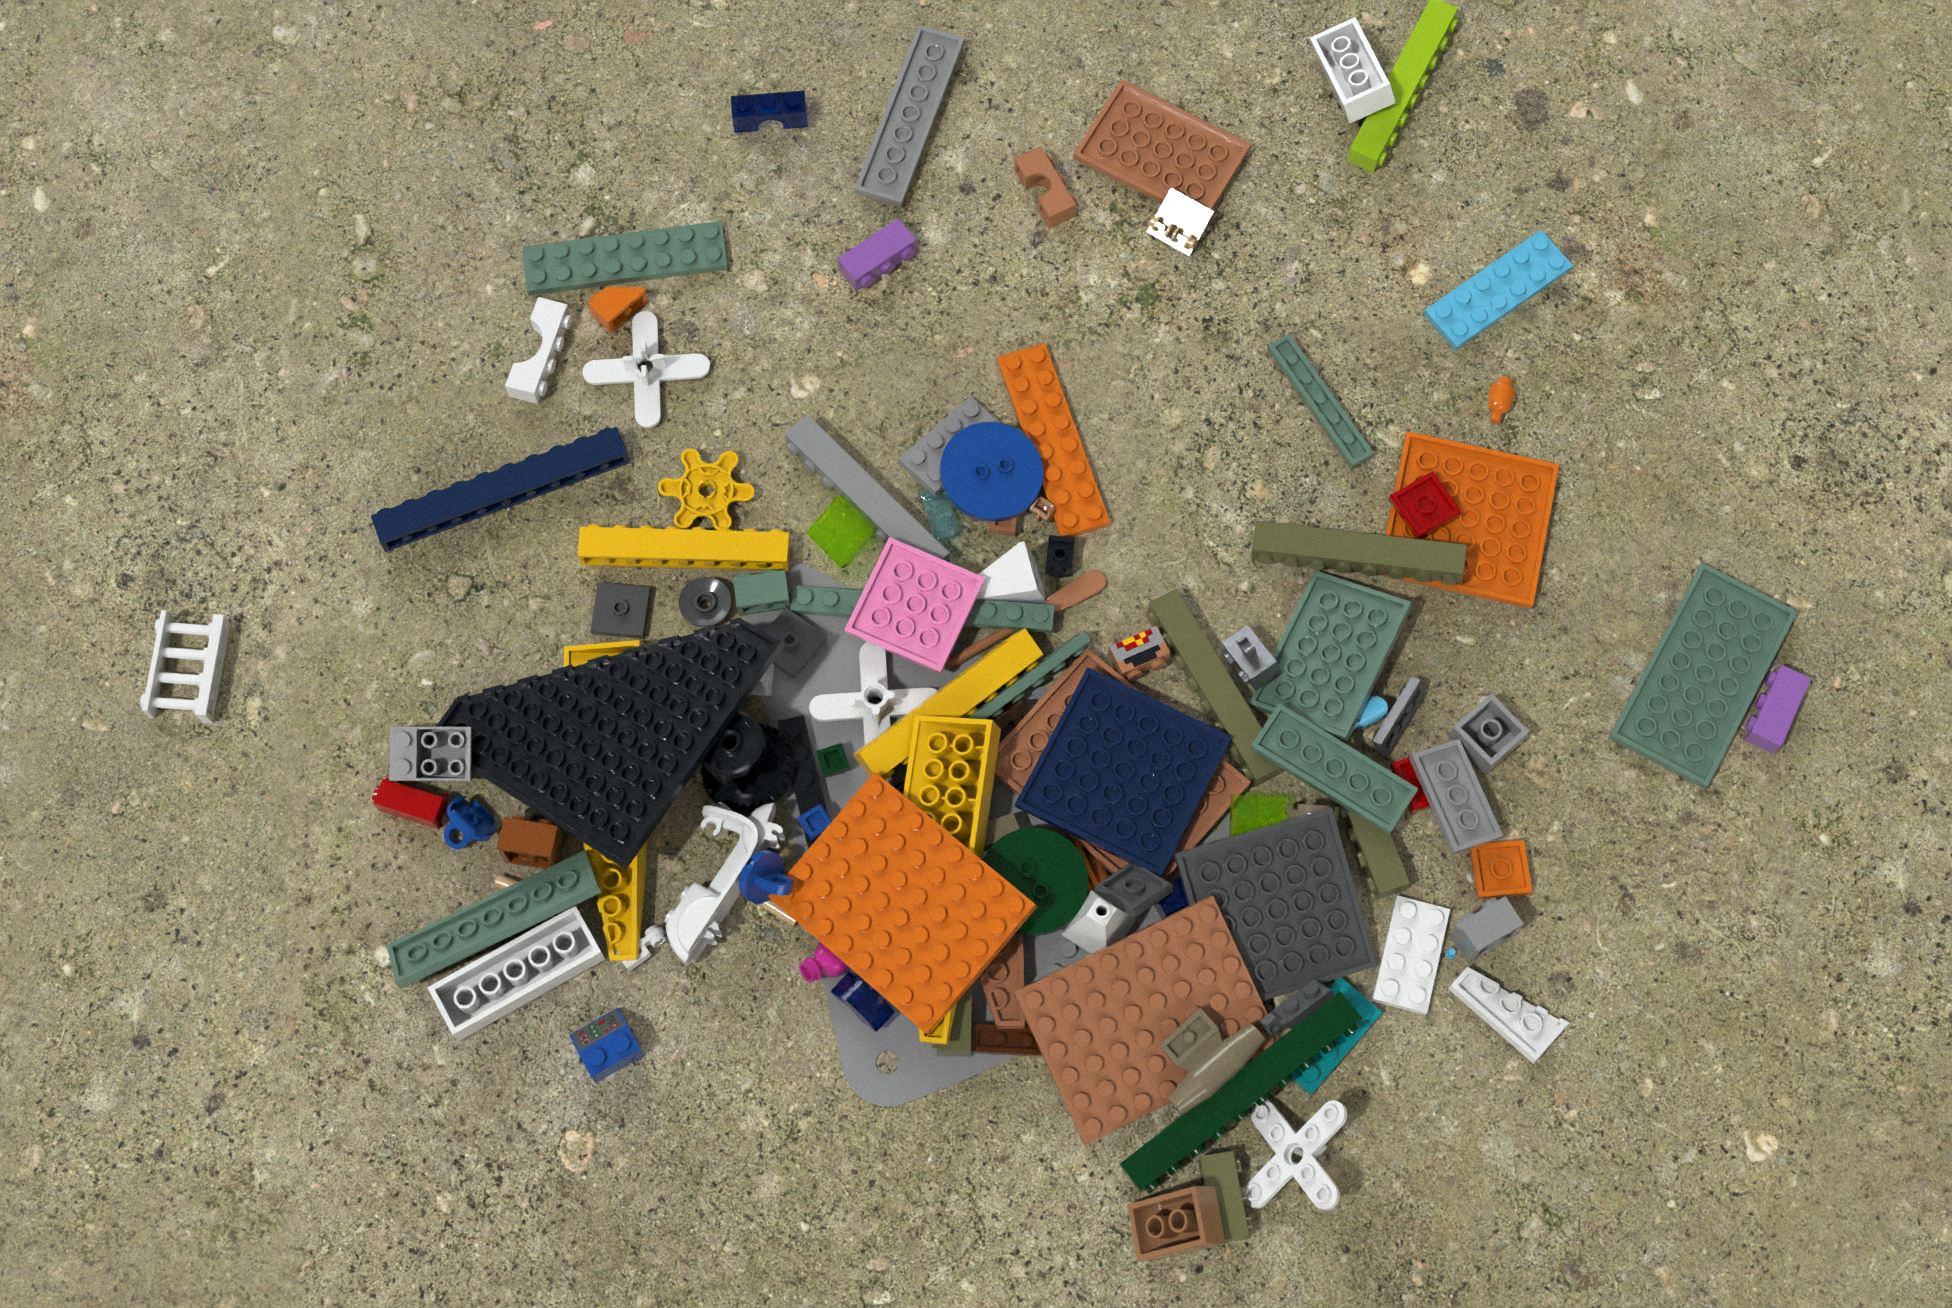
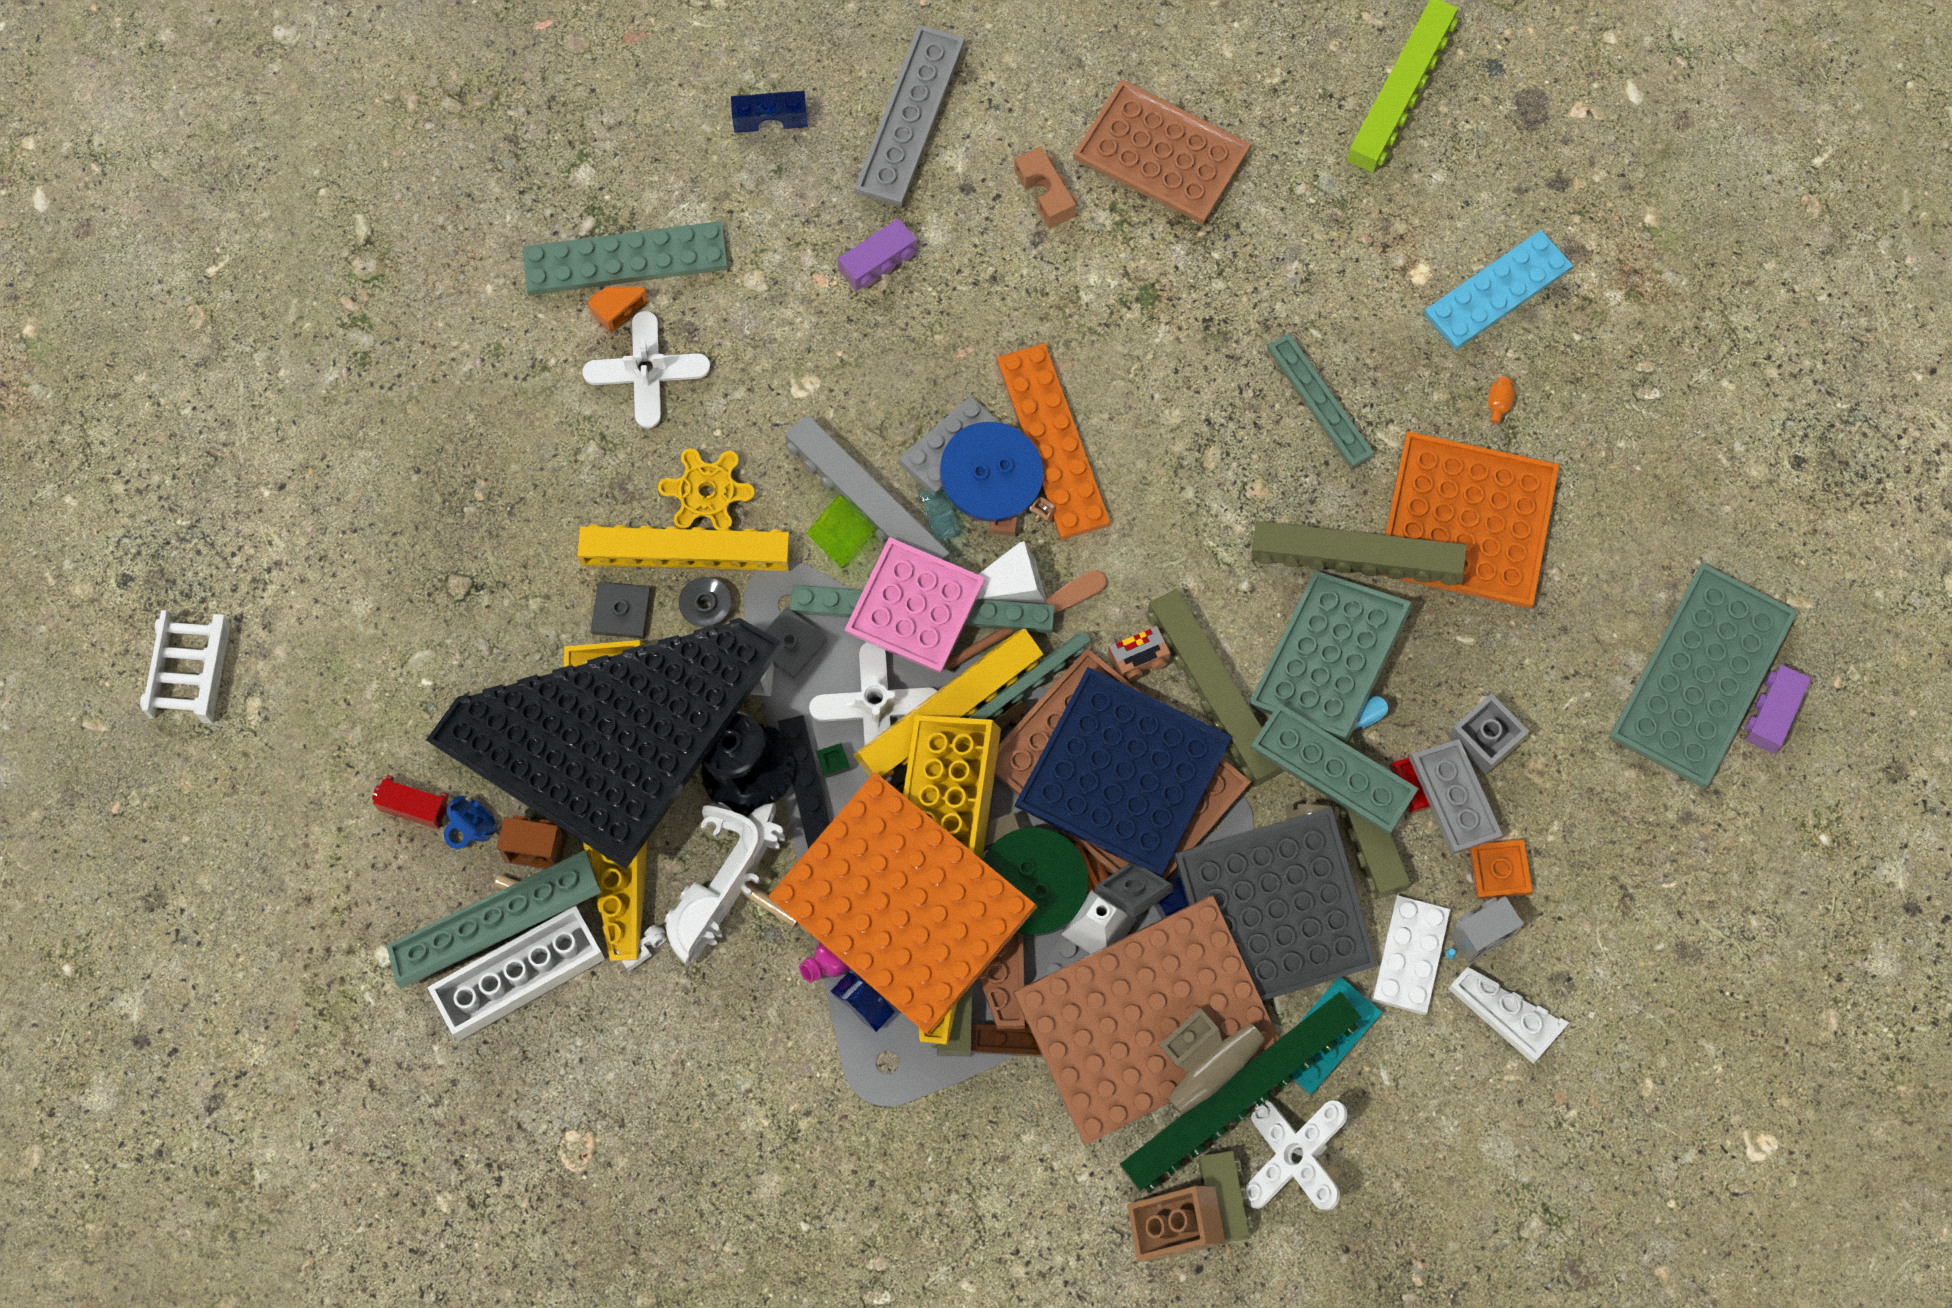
(430, 753): light grey slope -> none
(500, 489): dark blue brick -> none
(529, 378): white arch -> none
(606, 1045): blue slope -> none
(761, 592): sand green brick -> none
(763, 877): blue tile -> none
(814, 822): blue tile -> none
(1060, 546): black brick -> none
(1180, 221): hinge -> none
(1251, 658): flat silver brick -> none
(1255, 812): clear neon green plate -> none
(1296, 1008): dark grey hinge -> none
(1352, 70): white brick -> none
(1398, 717): dark grey plate -> none
(1425, 505): red plate -> none

